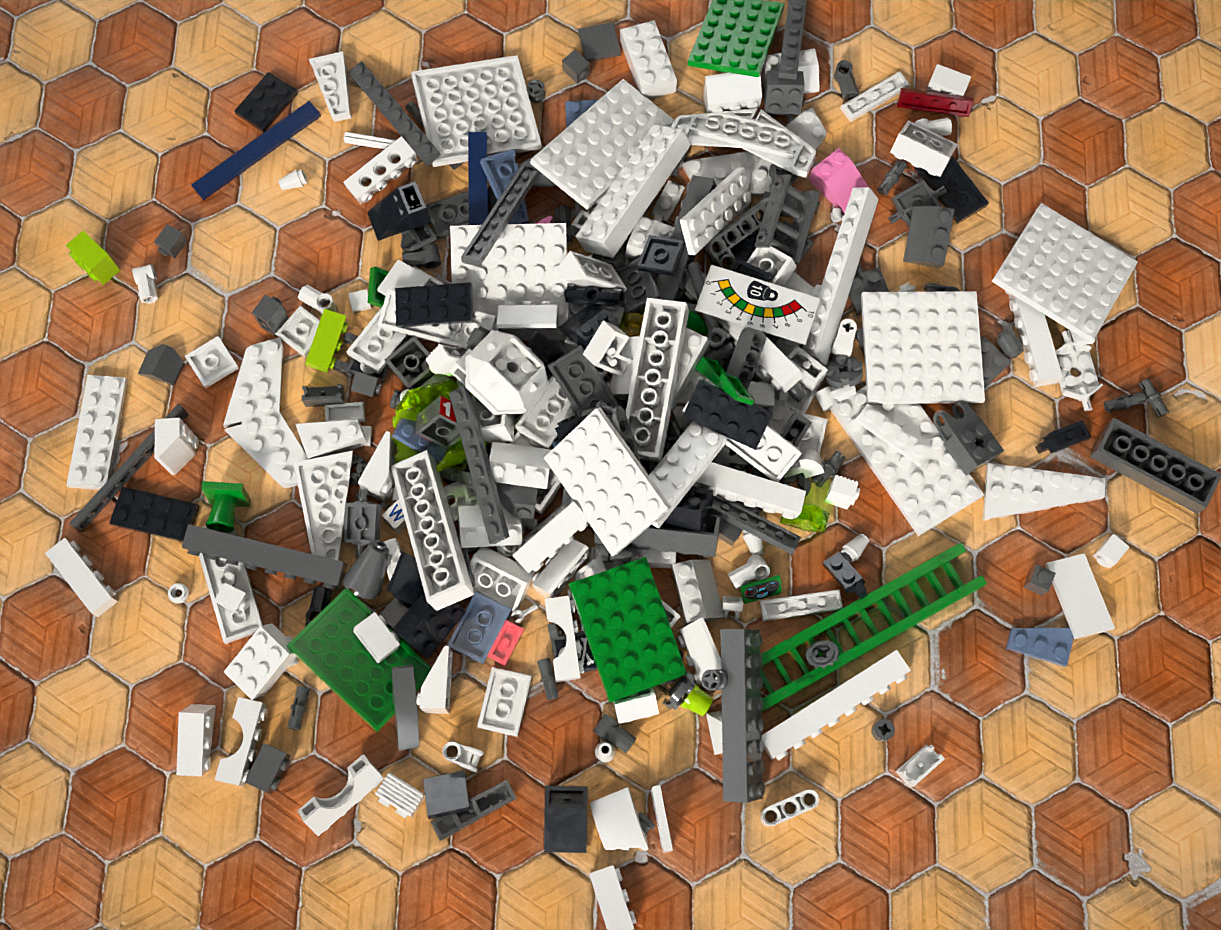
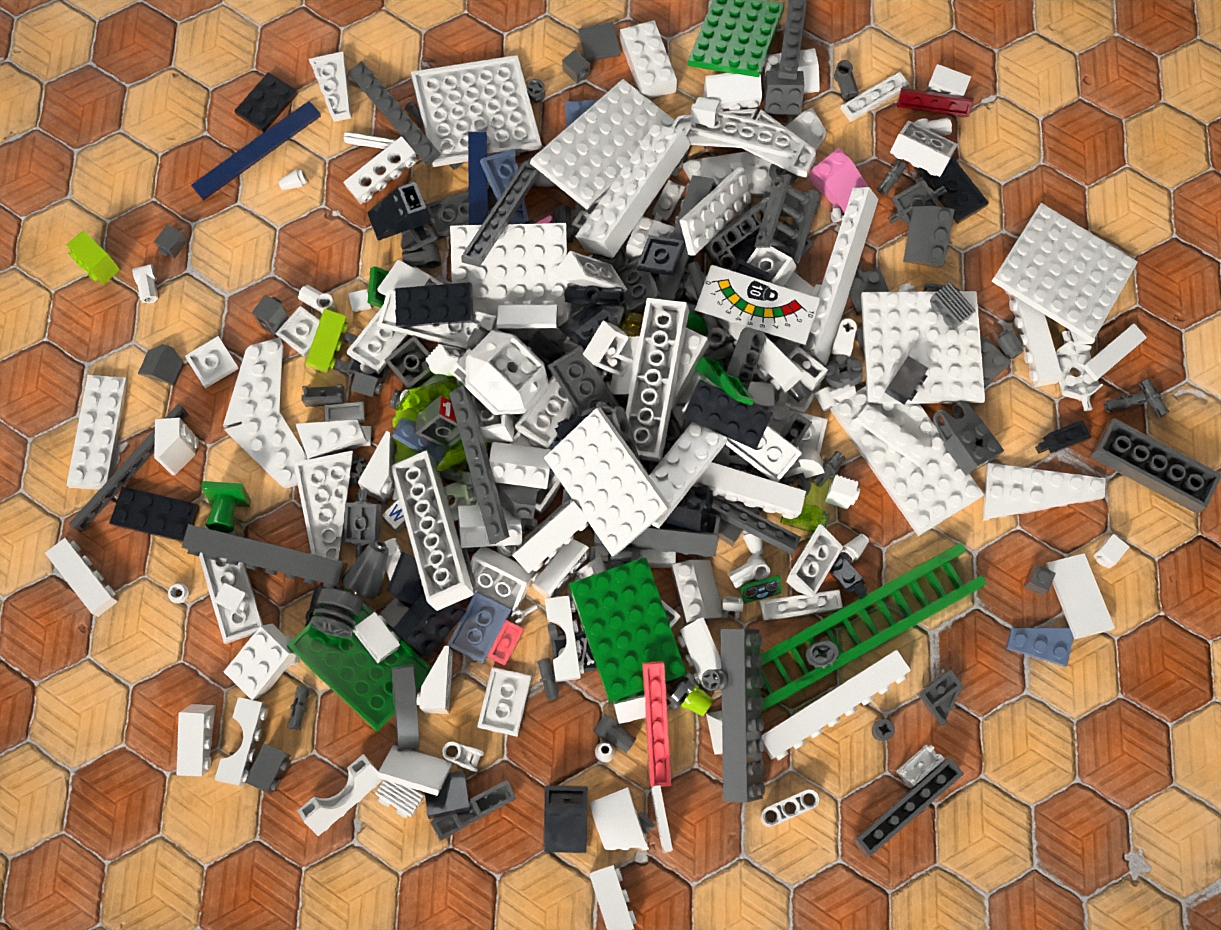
(336, 612): none -> dark grey wheel
(415, 770): none -> white tile
(656, 724): none -> coral plate
(705, 111): none -> white brick
(814, 562): none -> white slope
(906, 379): none -> black brick
(907, 807): none -> dark grey brick
(941, 695): none -> dark grey wing
(951, 306): none -> dark grey brick
(1114, 352): none -> white tile

